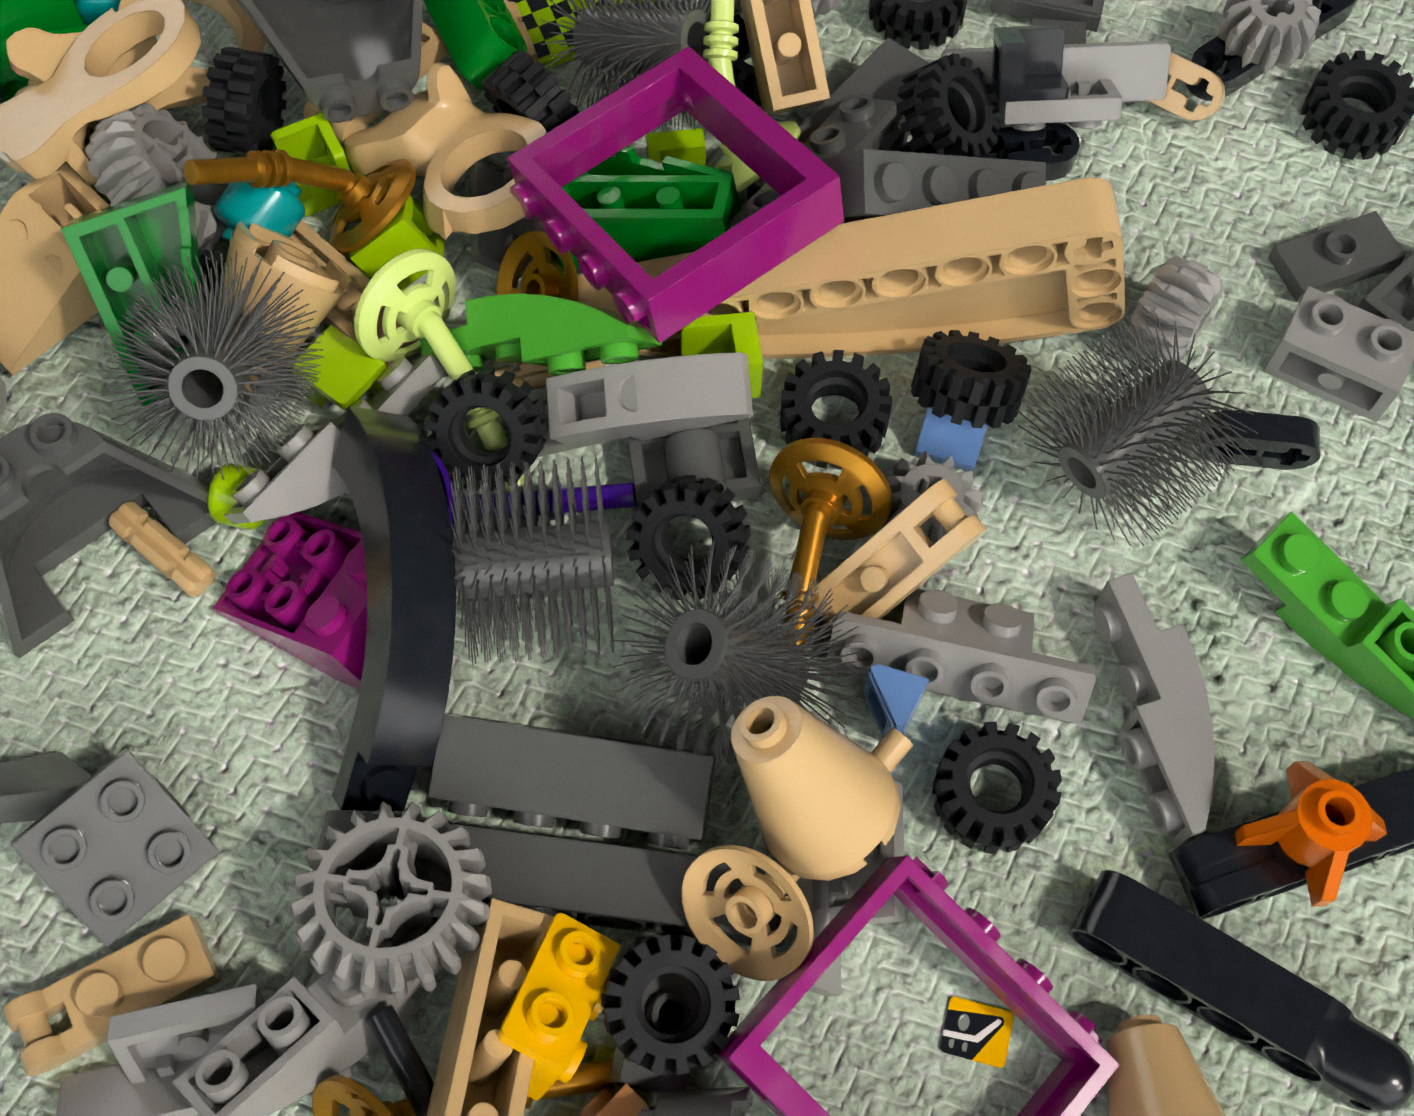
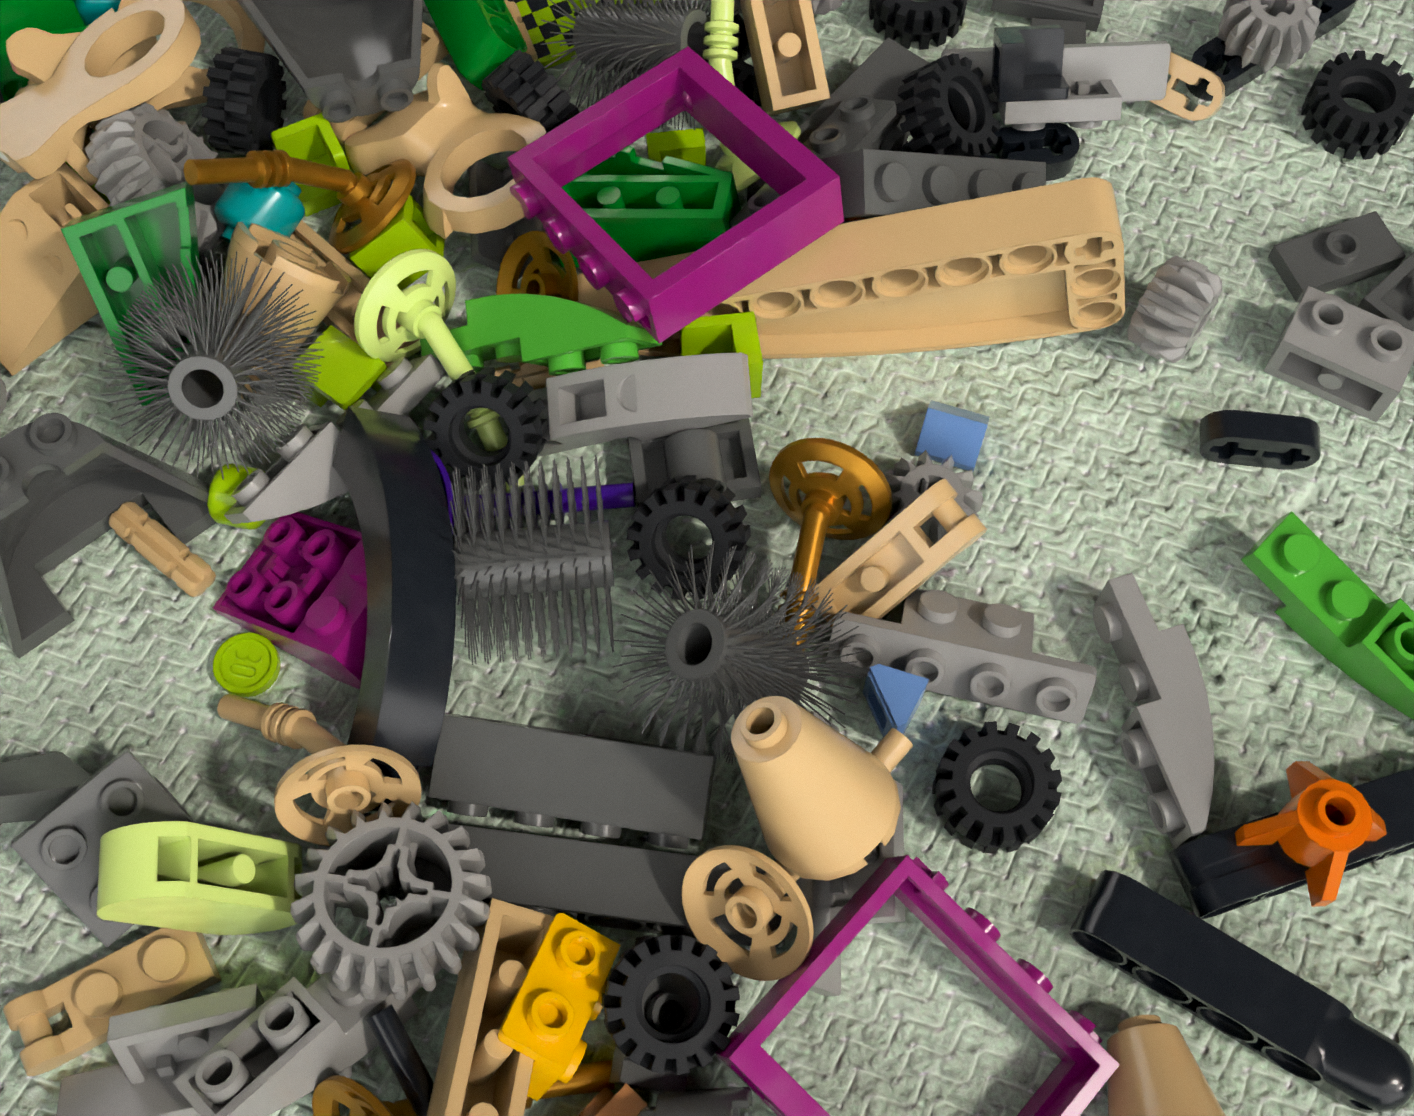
(197, 878): none -> yellowish green brick
(246, 664): none -> lime piece
(338, 774): none -> tan dish
(839, 379): black tyre -> none
(970, 379): black tyre -> none
(977, 1032): sticker -> none
(1136, 428): dark grey piece -> none

